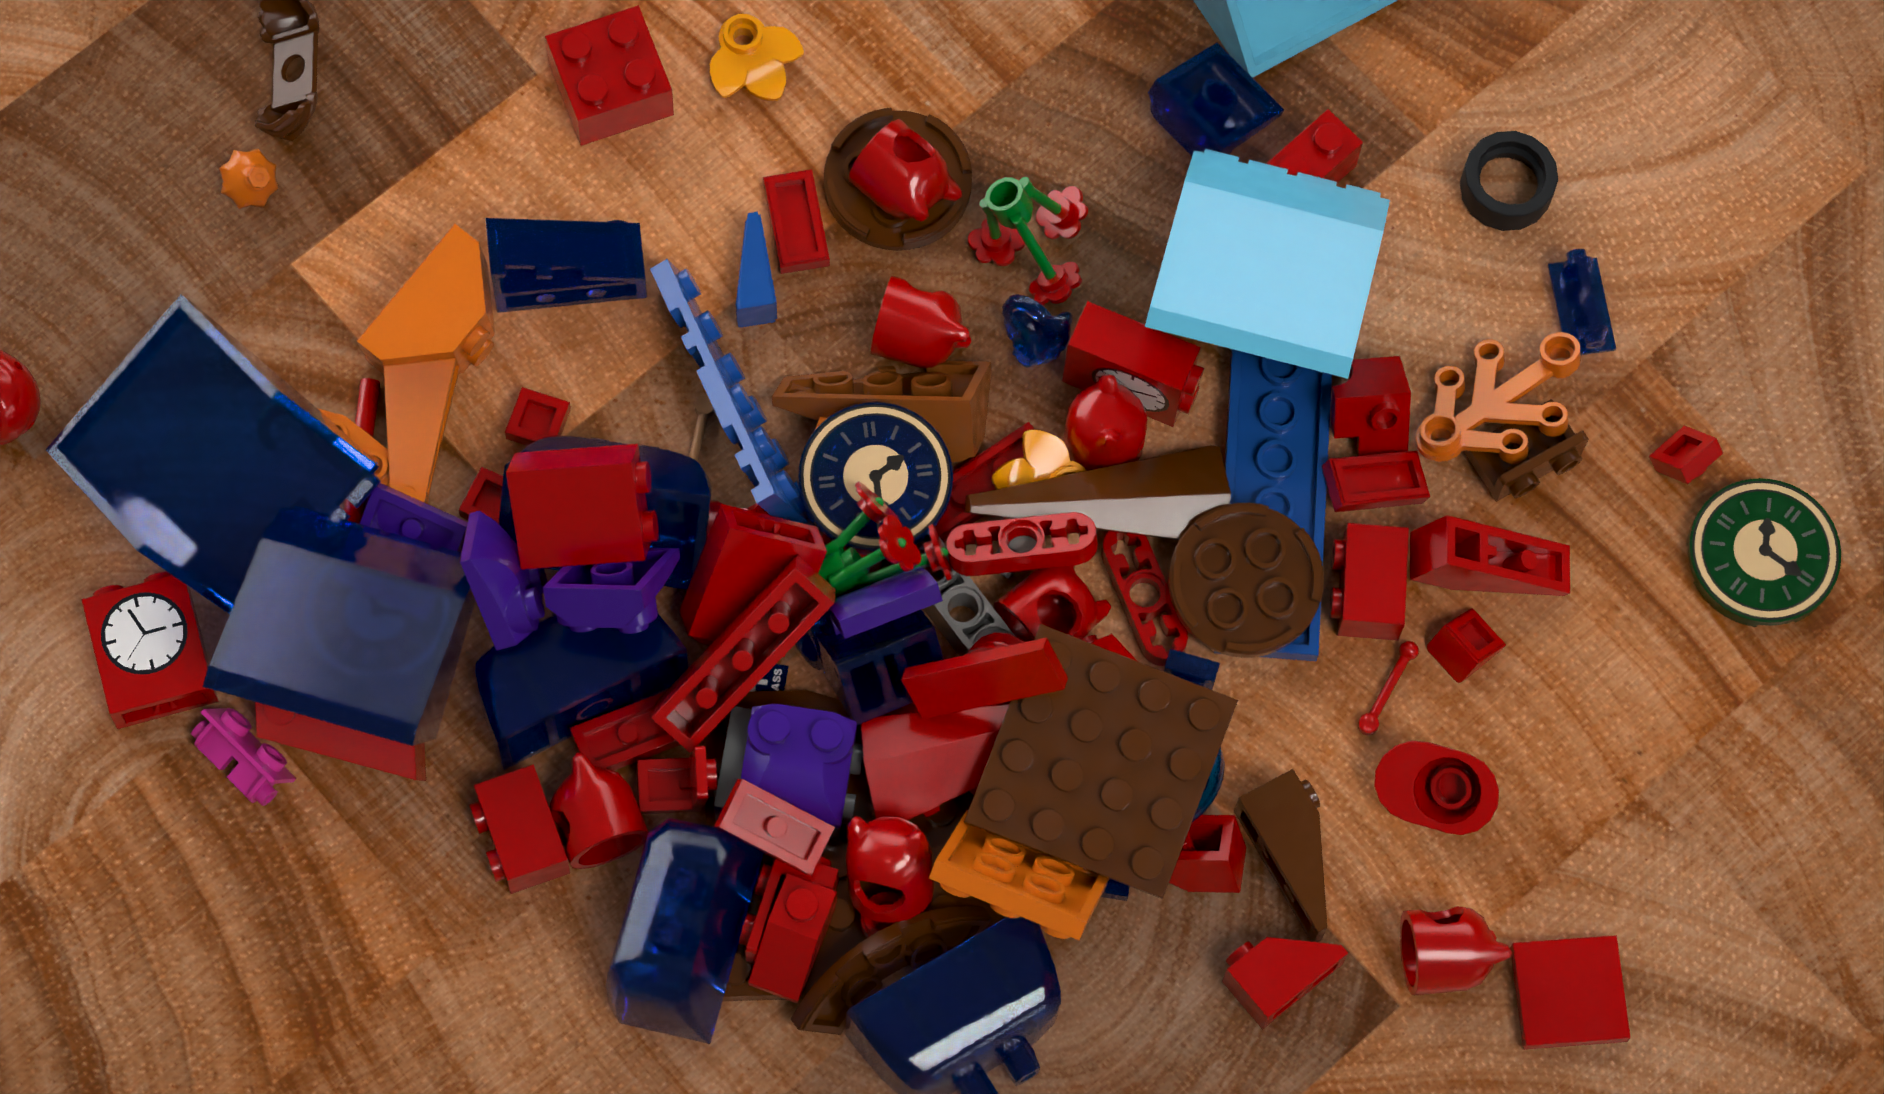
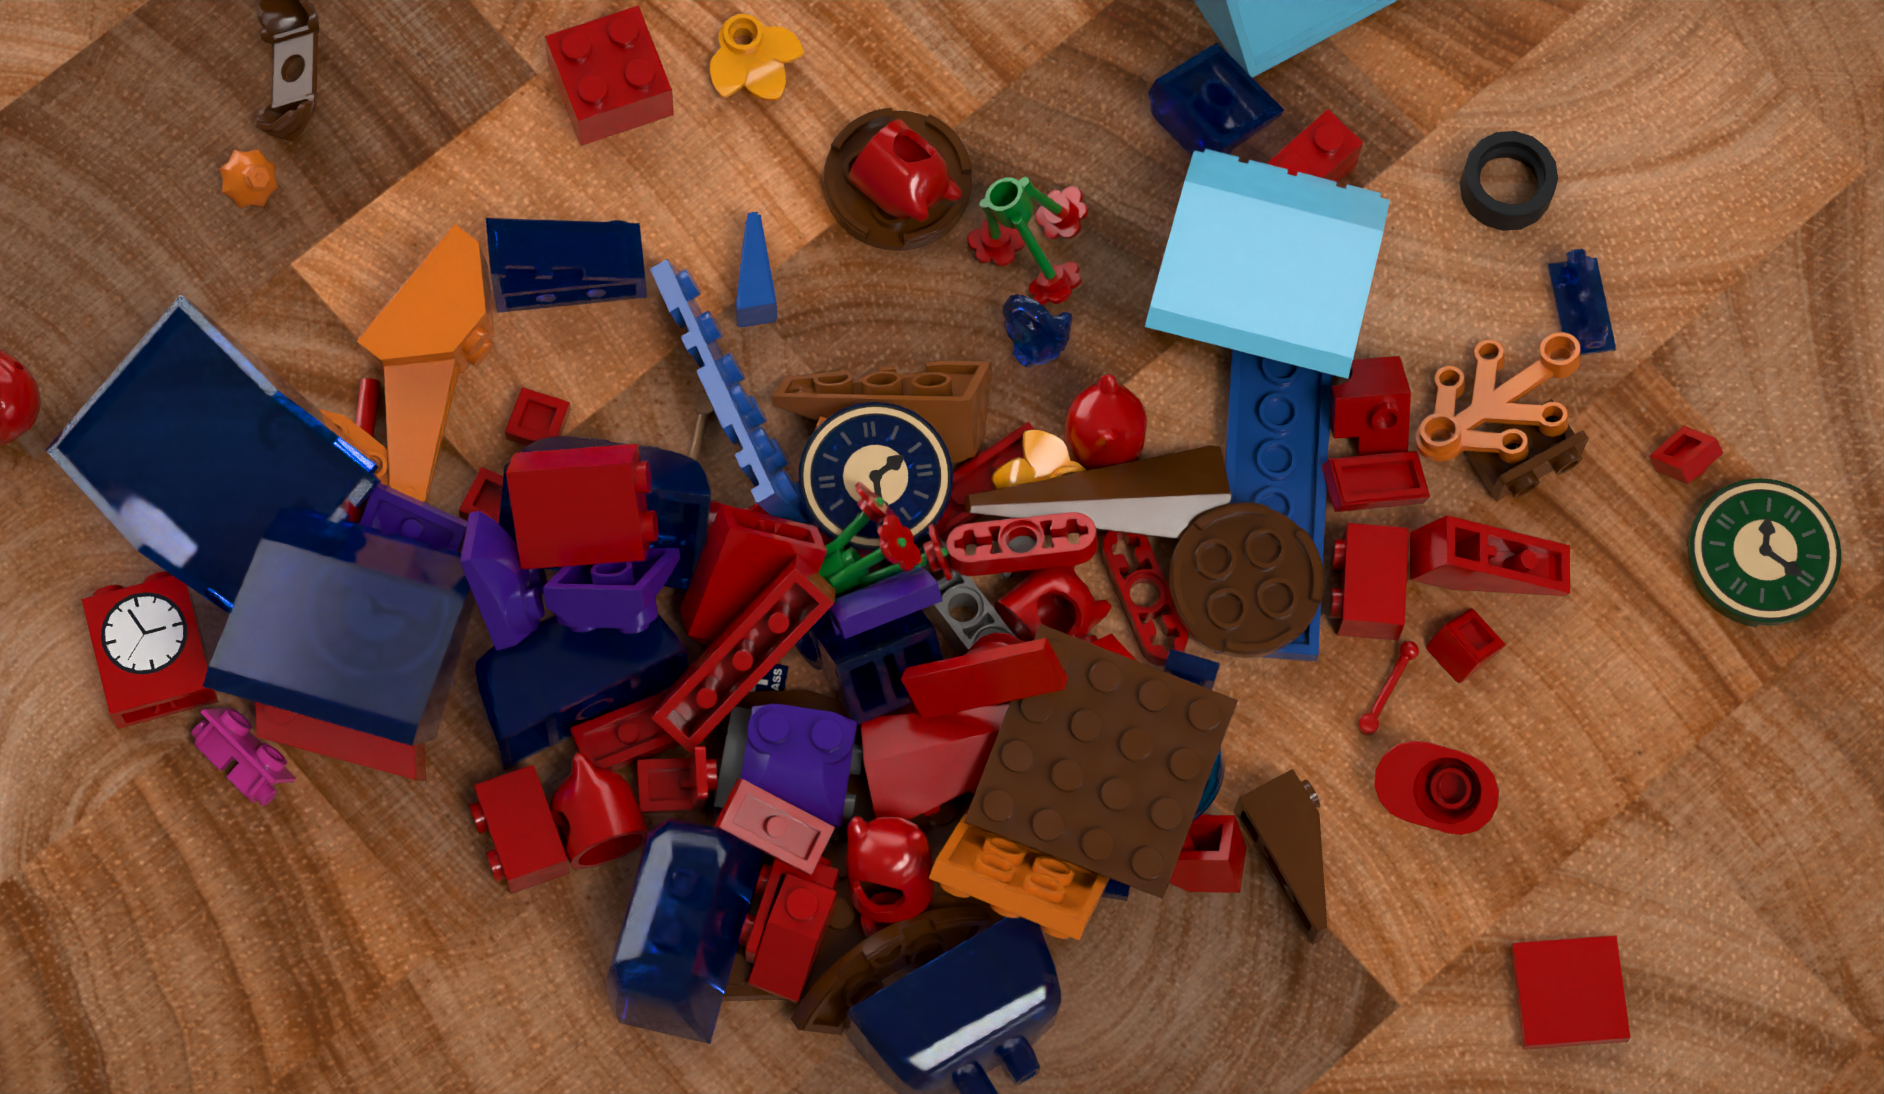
(796, 221): red tile -> none
(918, 326): red piece -> none
(1143, 359): red brick -> none
(1278, 974): red slope -> none
(1447, 950): red piece -> none

